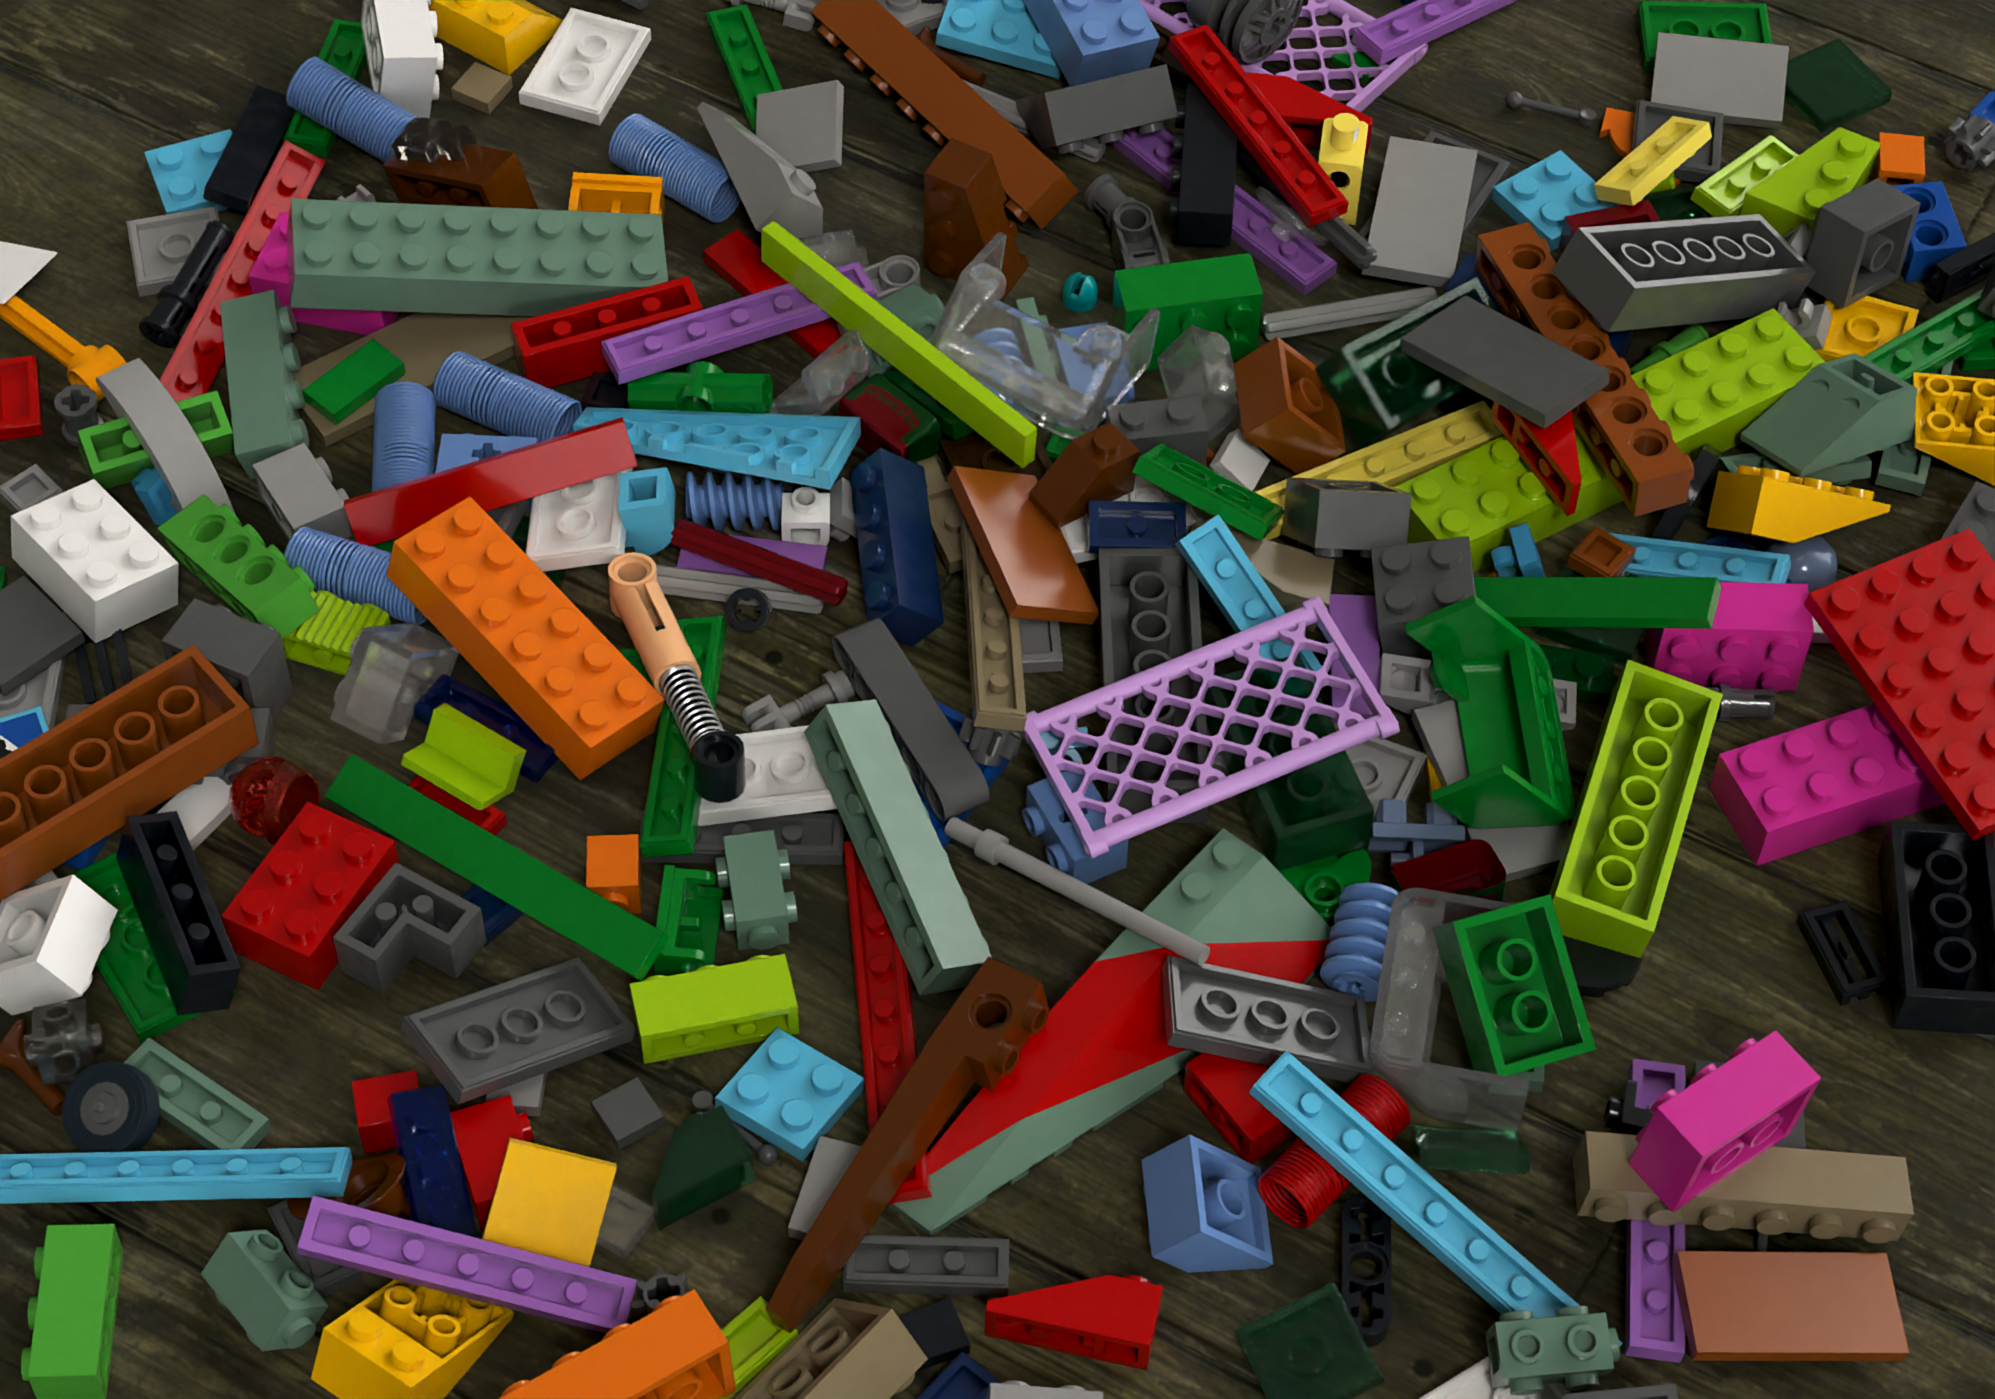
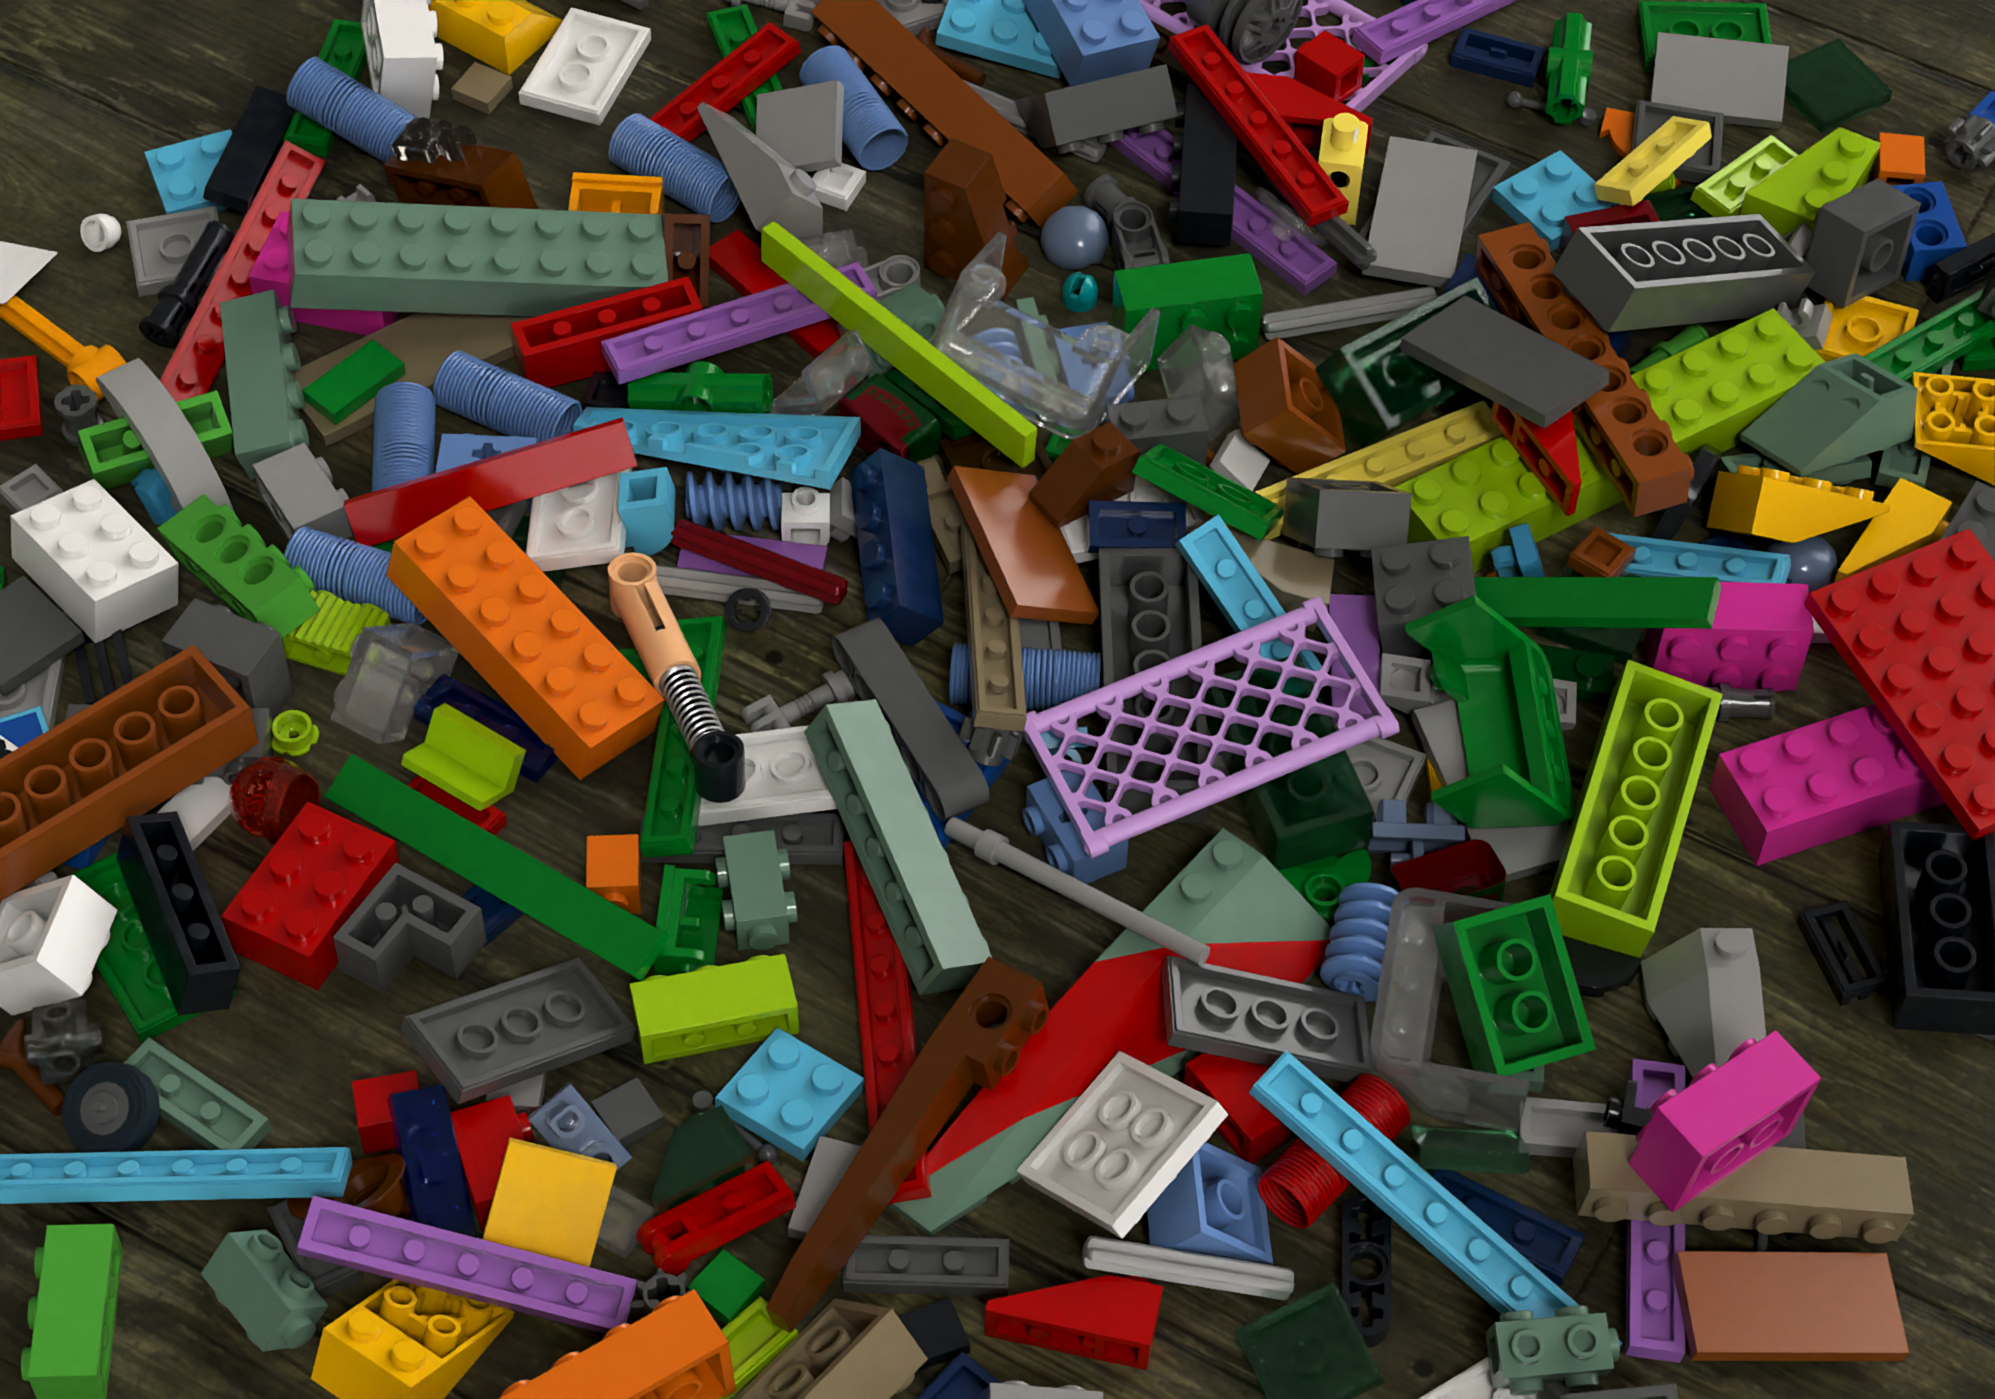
(100, 232): none -> white hinge
(293, 724): none -> lime plate
(575, 1128): none -> sand blue hips
(688, 250): none -> reddish brown slope
(715, 1218): none -> red plate
(727, 1286): none -> green tile
(729, 80): none -> red tile
(839, 185): none -> white tile
(868, 123): none -> medium blue piece
(1044, 683): none -> medium blue piece
(1074, 238): none -> sand blue hair
(1122, 1143): none -> white plate
(1187, 1268): none -> light grey axle
(1329, 66): none -> red brick
(1497, 57): none -> dark blue tile
(1535, 1236): none -> dark blue tile
(1558, 1126): none -> light grey tile
(1568, 68): none -> green piece
(1706, 994): none -> light grey wedge
(1914, 521): none -> yellow slope

